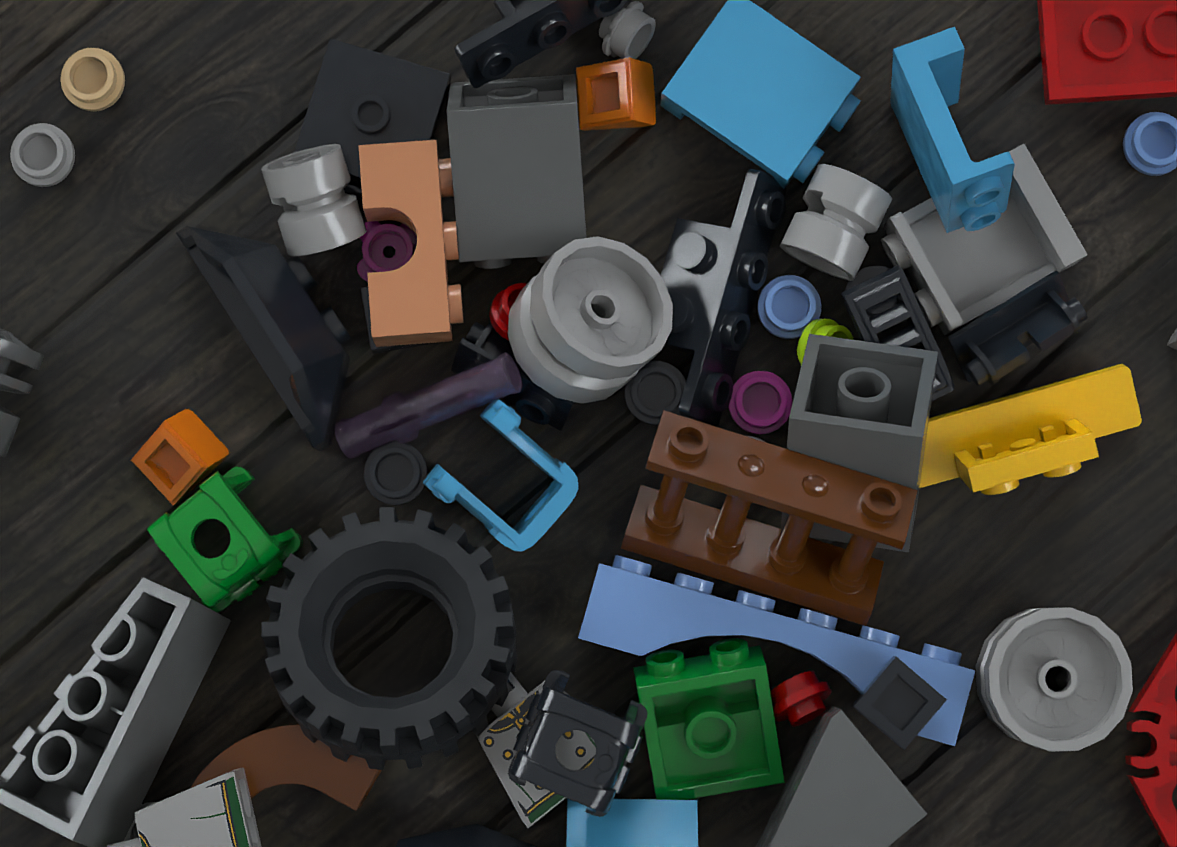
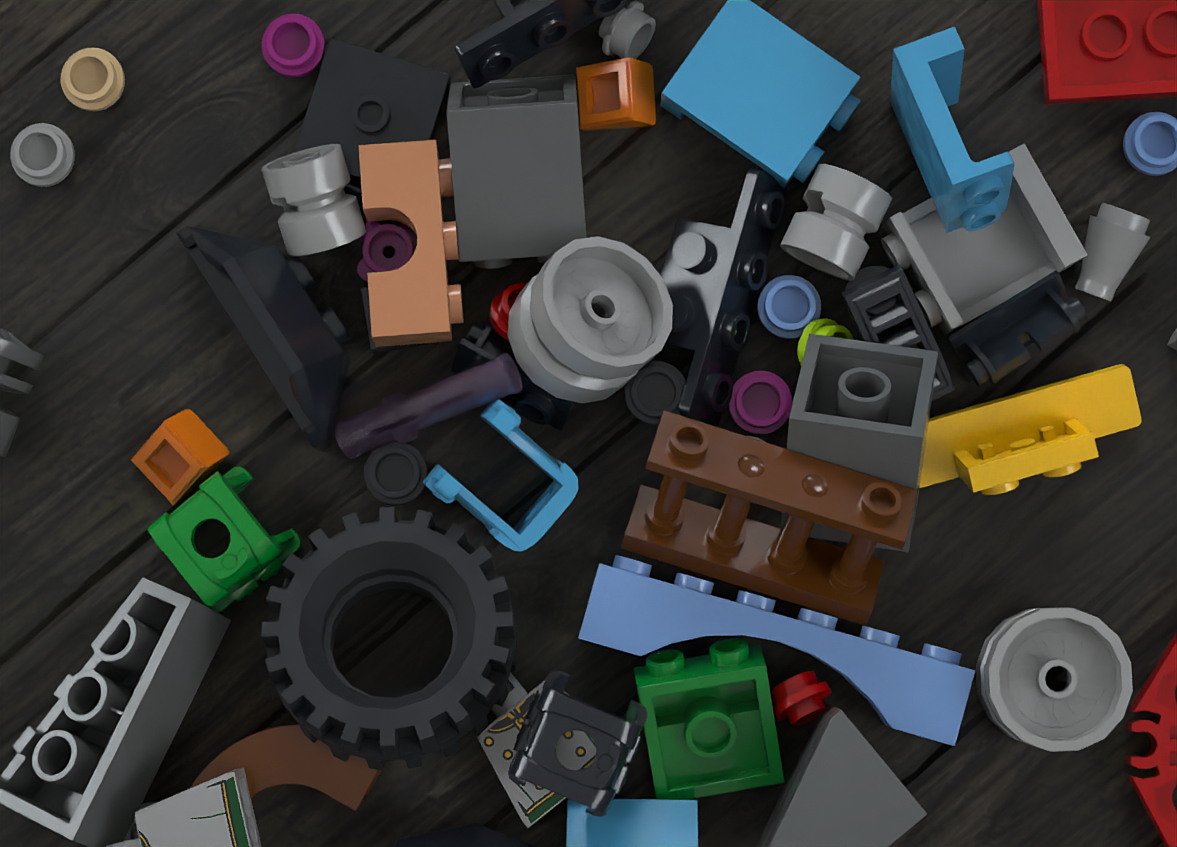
(293, 45): none -> magenta plate
(899, 702): black plate -> none
(1112, 247): none -> light grey cone

